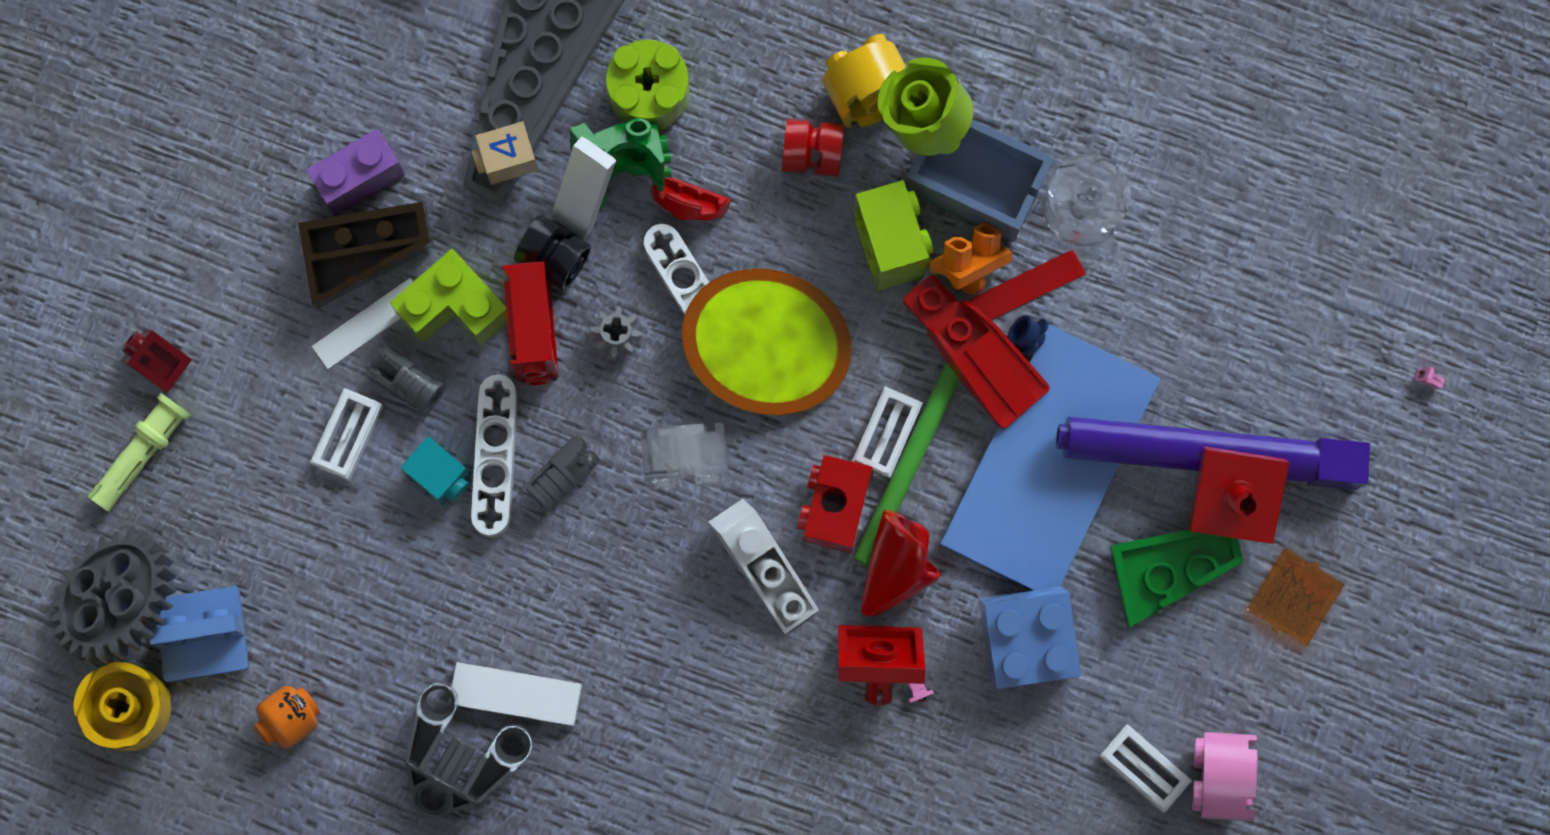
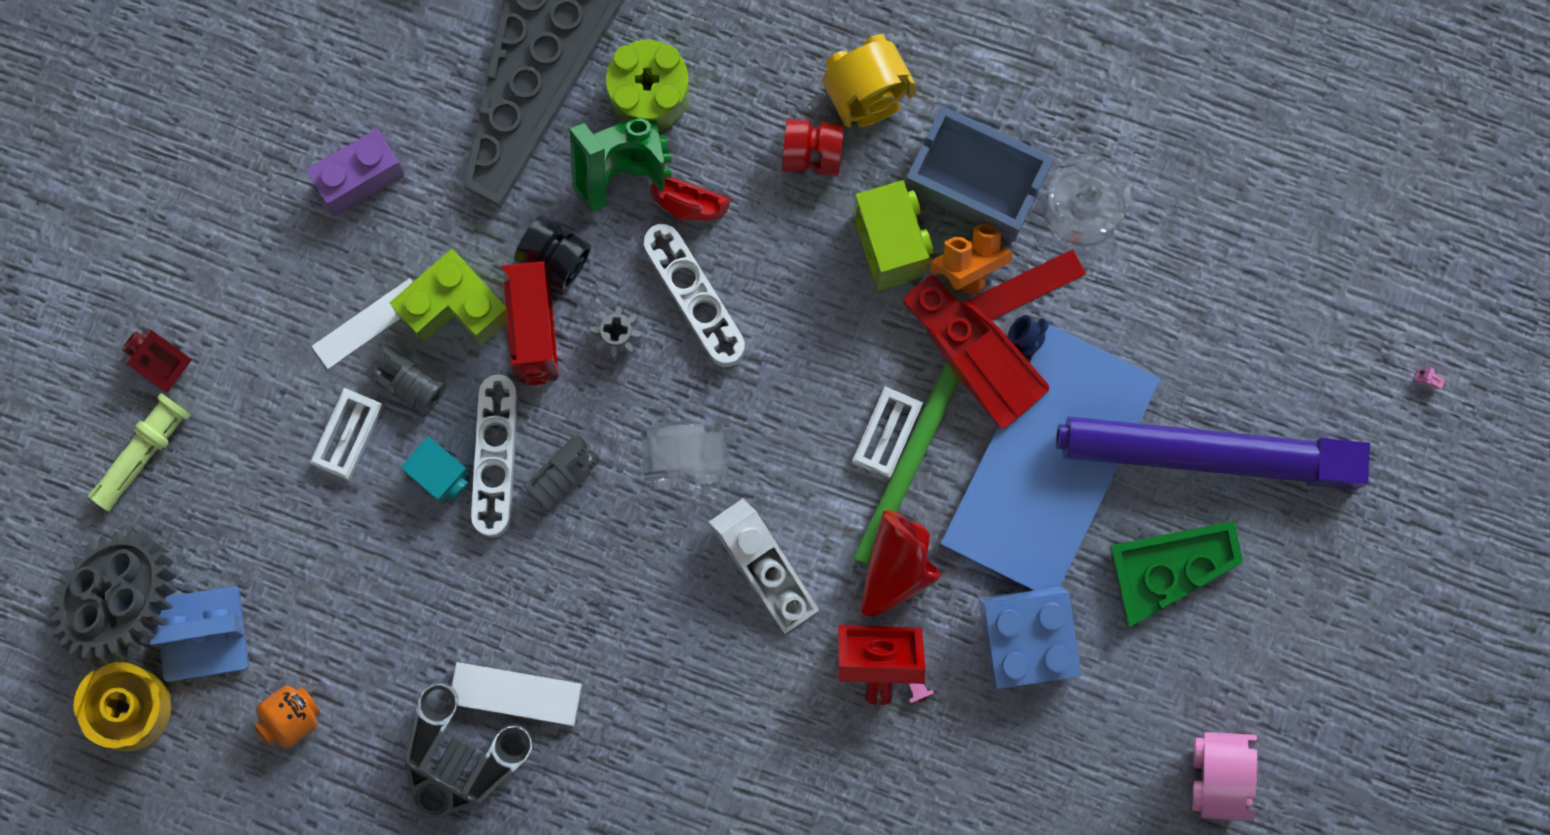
(360, 247): dark brown wedge -> none
(504, 153): tan brick -> none
(583, 187): white tile -> none
(766, 341): clear neon green sticker -> none
(839, 528): red brick -> none
(926, 107): lime brick -> none
(1117, 745): white tile -> none
(1238, 495): red tile -> none
(1295, 597): clear orange piece -> none

